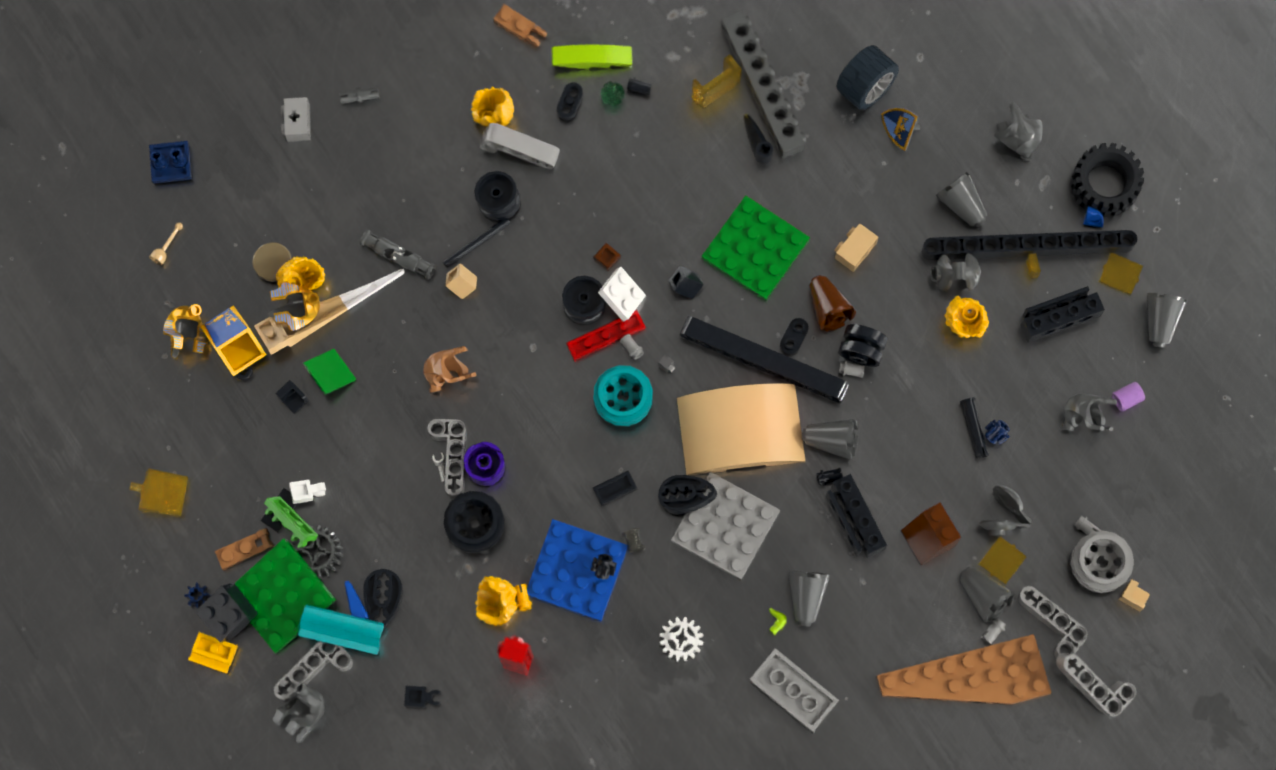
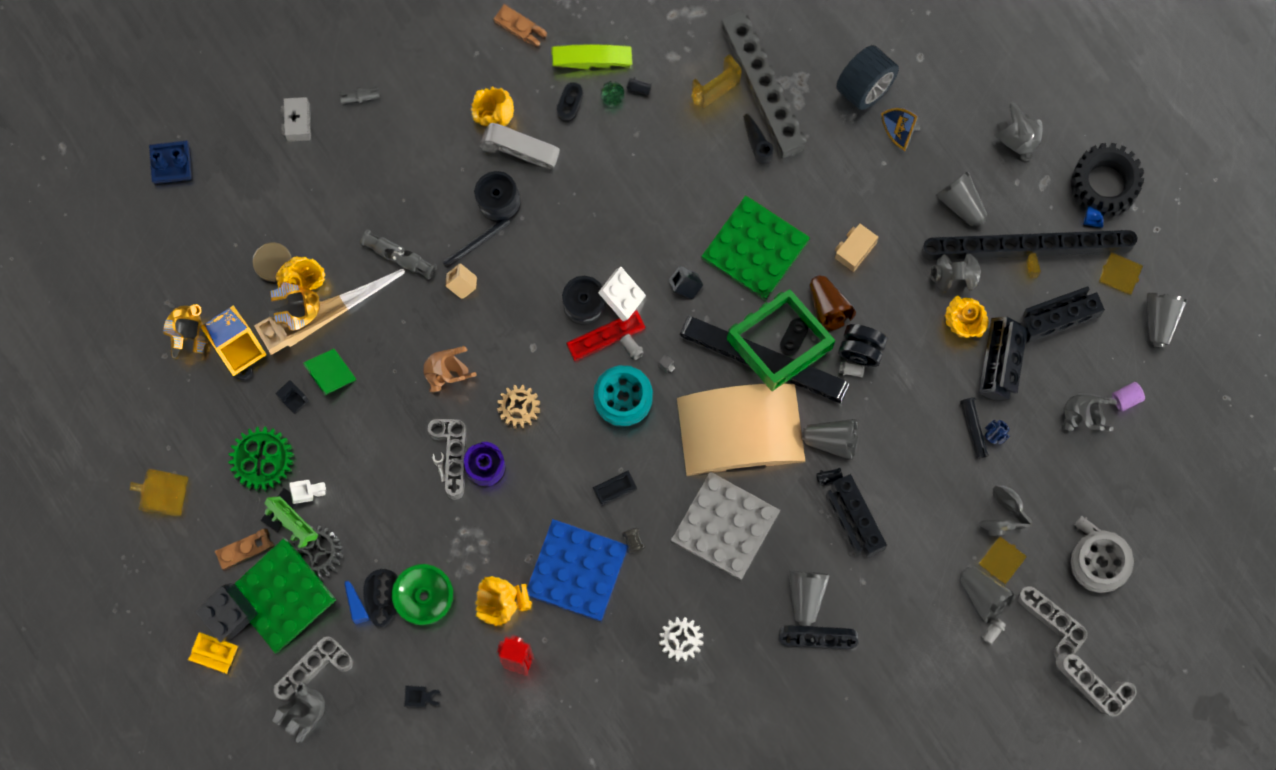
(159, 255): tan hinge -> none
(193, 592): dark blue gear -> none
(279, 459): none -> green gear
(340, 629): teal panel -> none
(420, 580): none -> green dish
(480, 501): black wheel -> none
(512, 411): none -> tan gear
(603, 566): black gear -> none
(607, 256): reddish brown tile -> none
(683, 483): black piece -> none
(775, 380): none -> green window
(780, 622): lime animal -> none
(794, 690): light grey plate -> none
(818, 639): none -> black beam
(931, 534): reddish brown slope -> none
(991, 674): medium nougat wing -> none
(1005, 367): none -> black brick
(1134, 596): tan panel -> none

